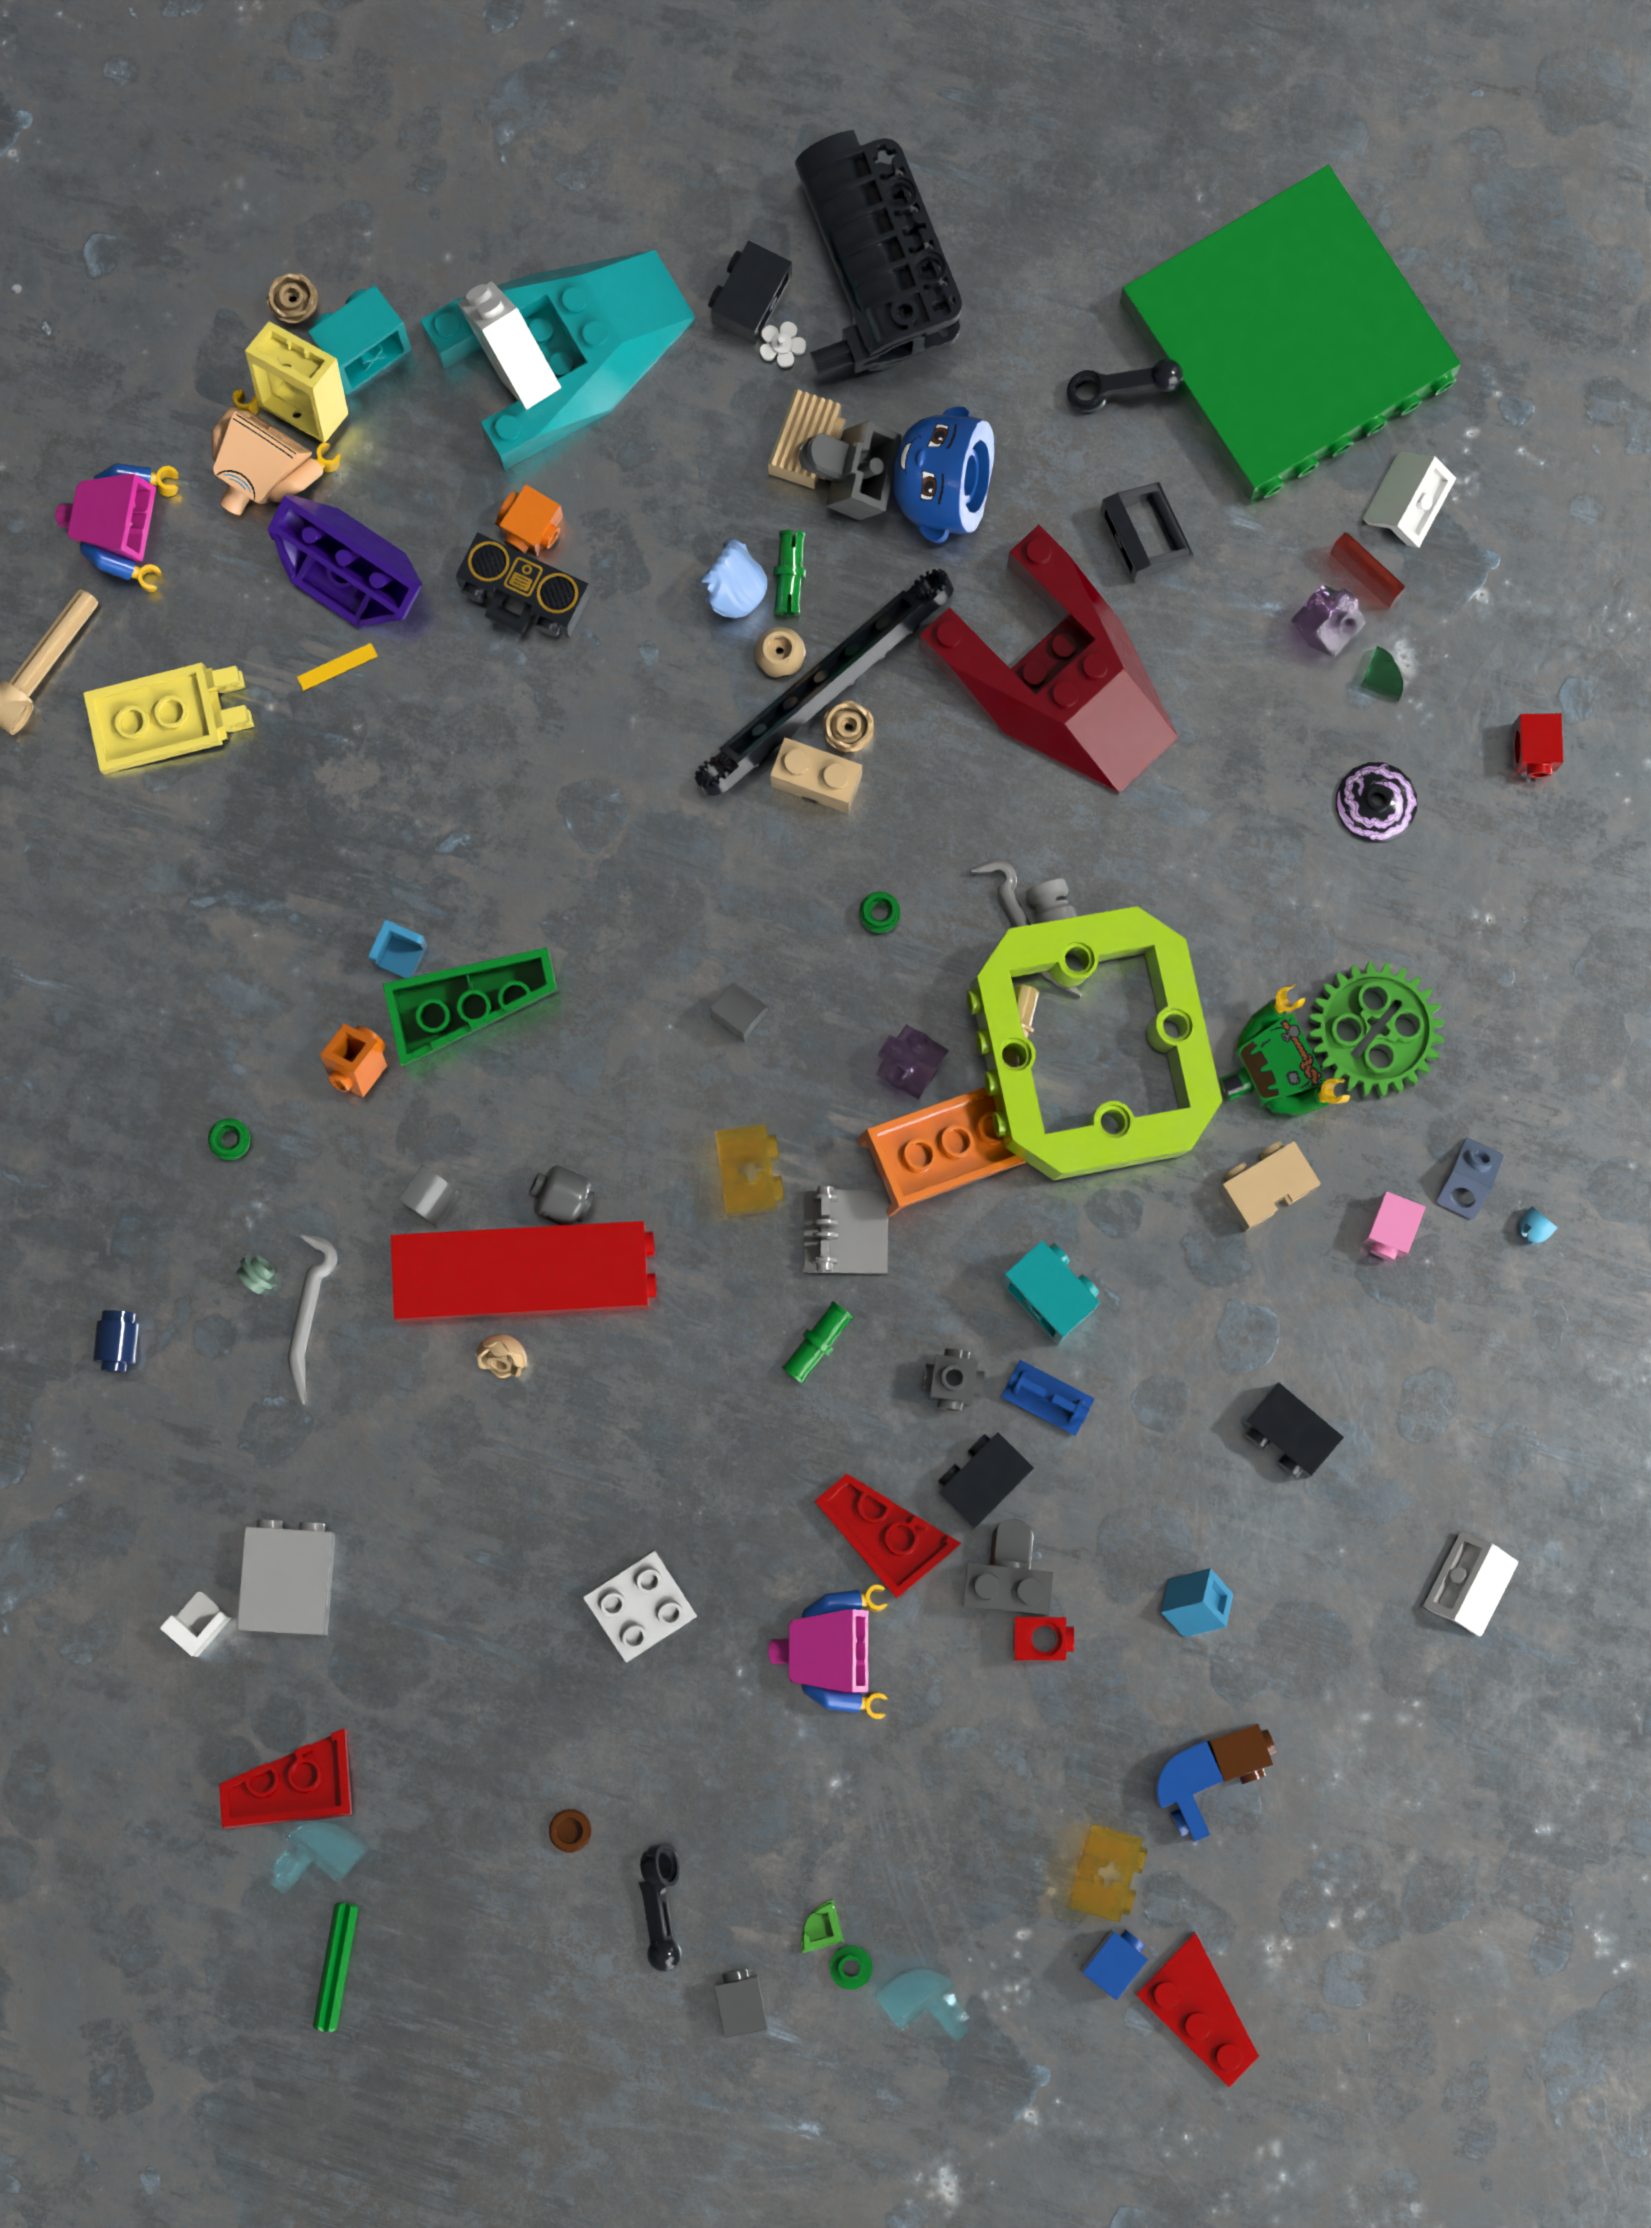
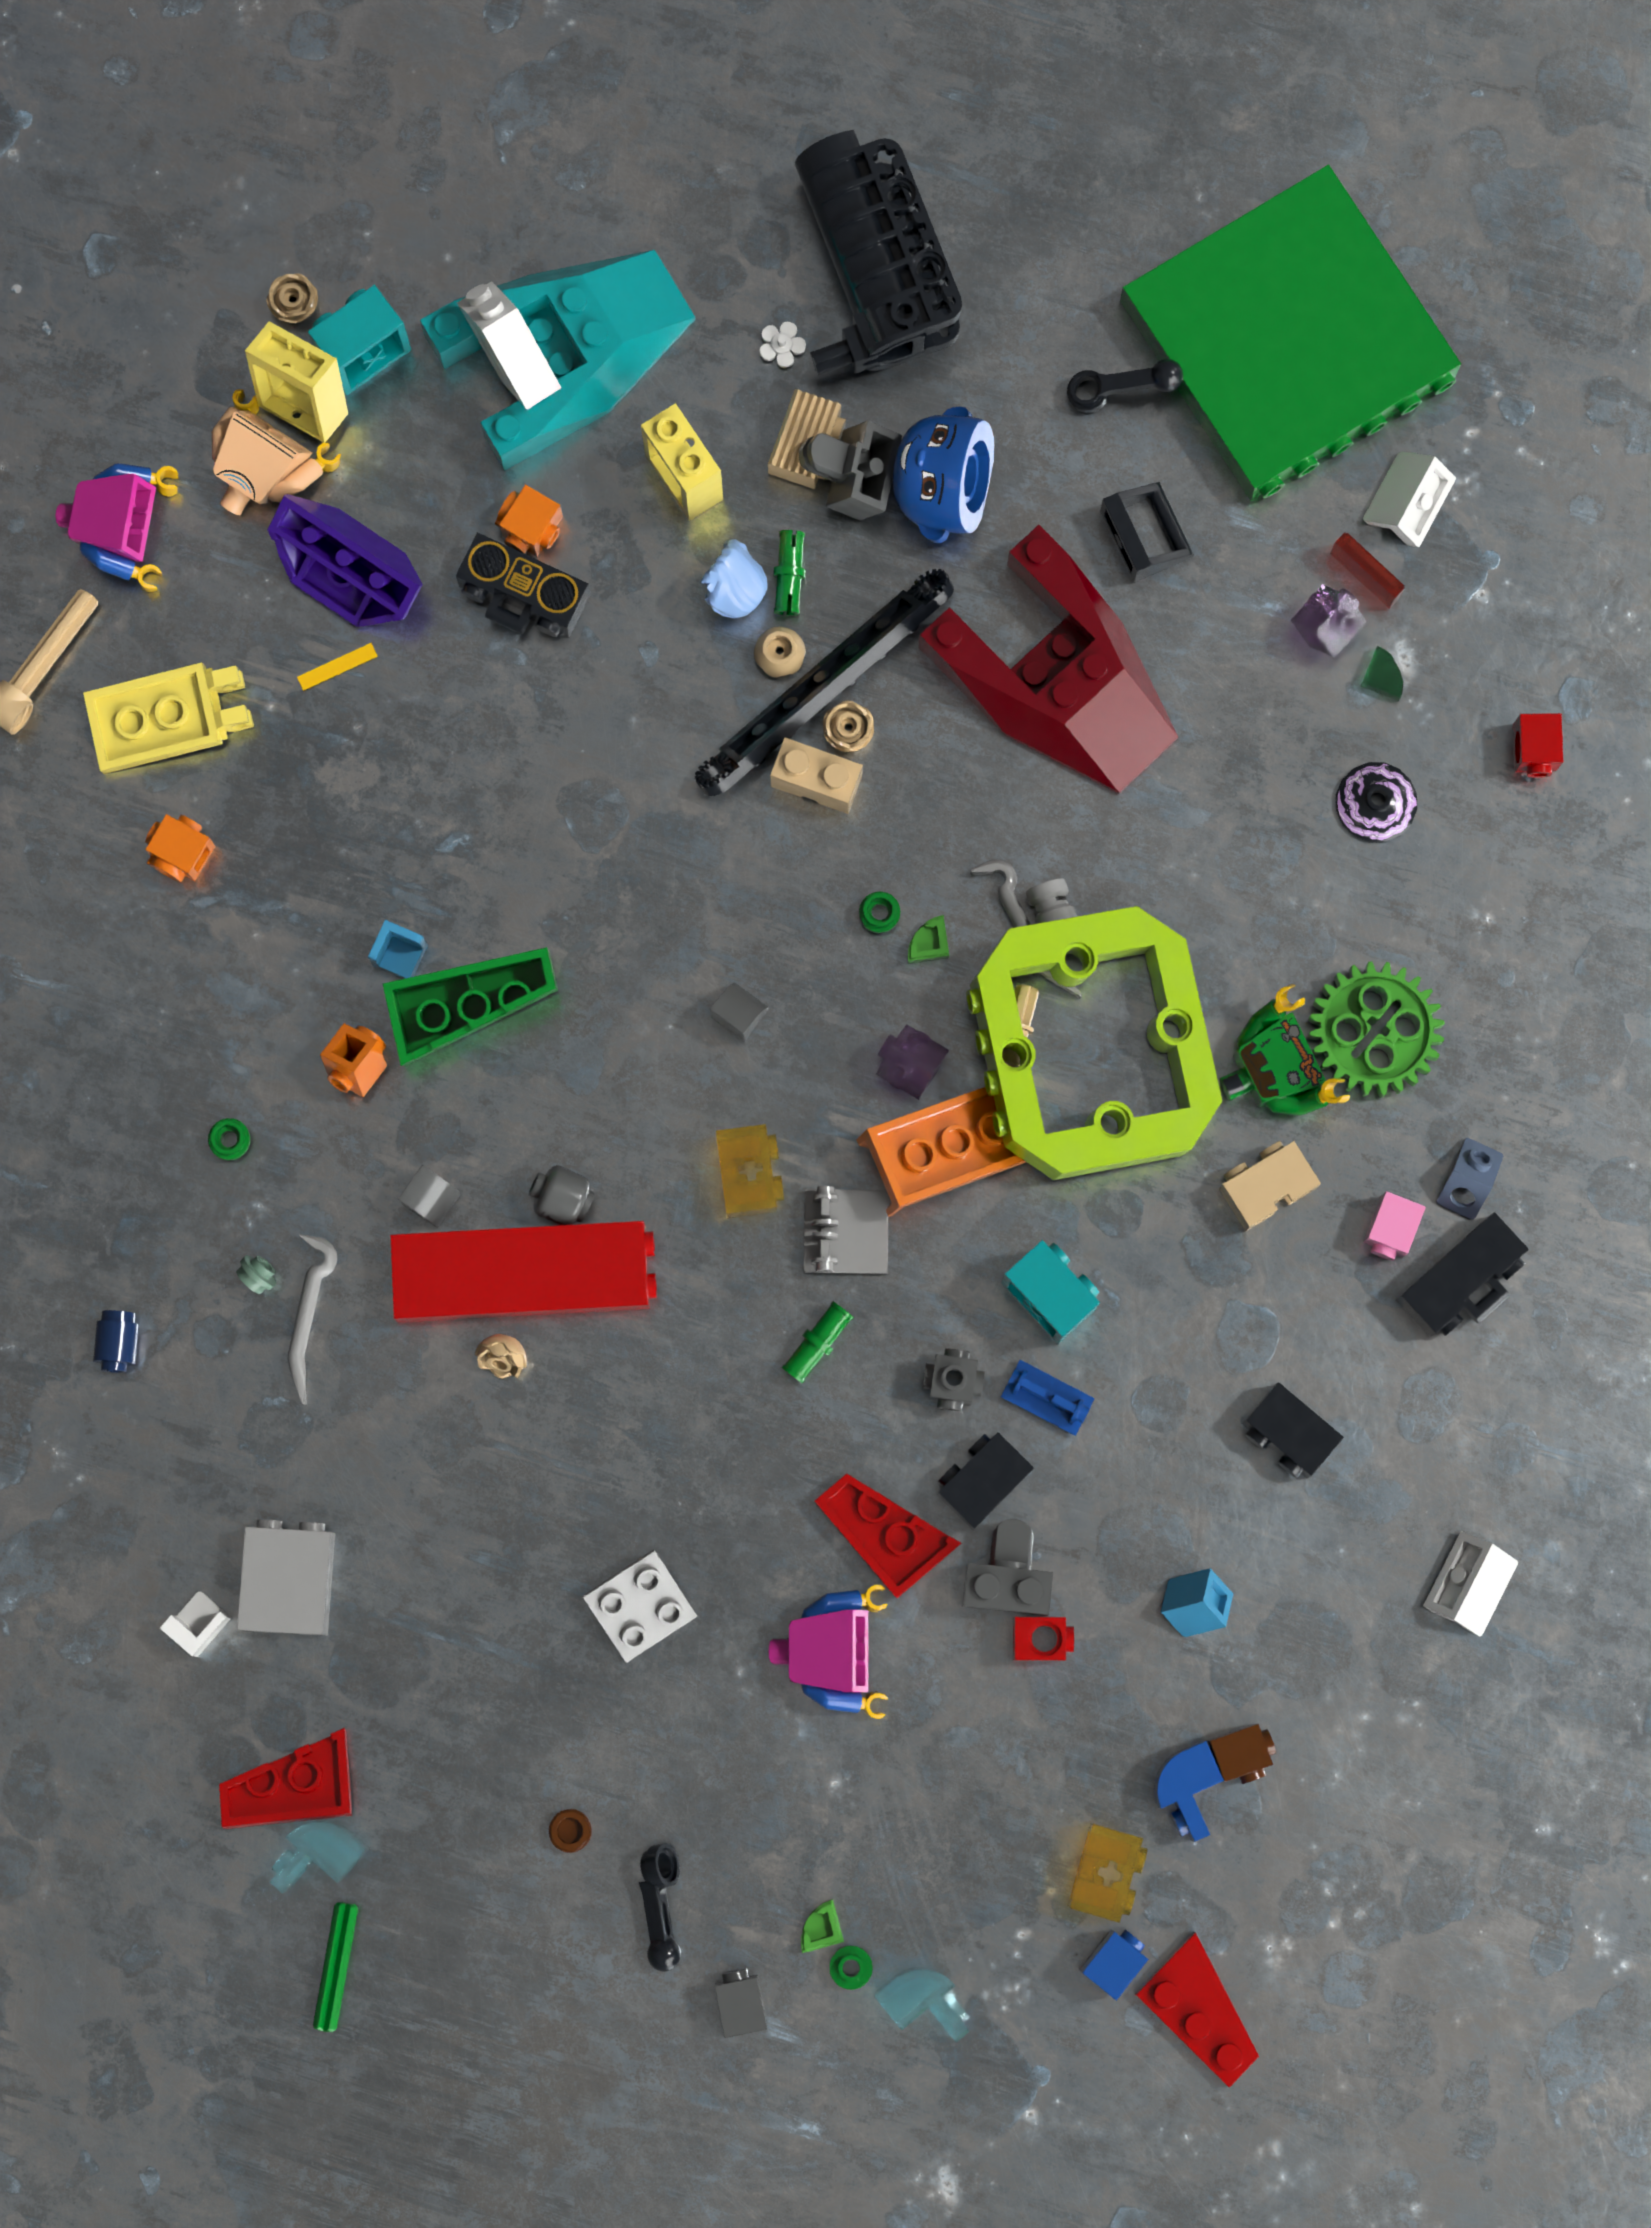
(178, 848): none -> orange brick
(685, 470): none -> light yellow window
(750, 291): black brick -> none
(929, 942): none -> bright green tile
(1477, 1259): none -> black piece
(1536, 1226): medium azure hinge -> none

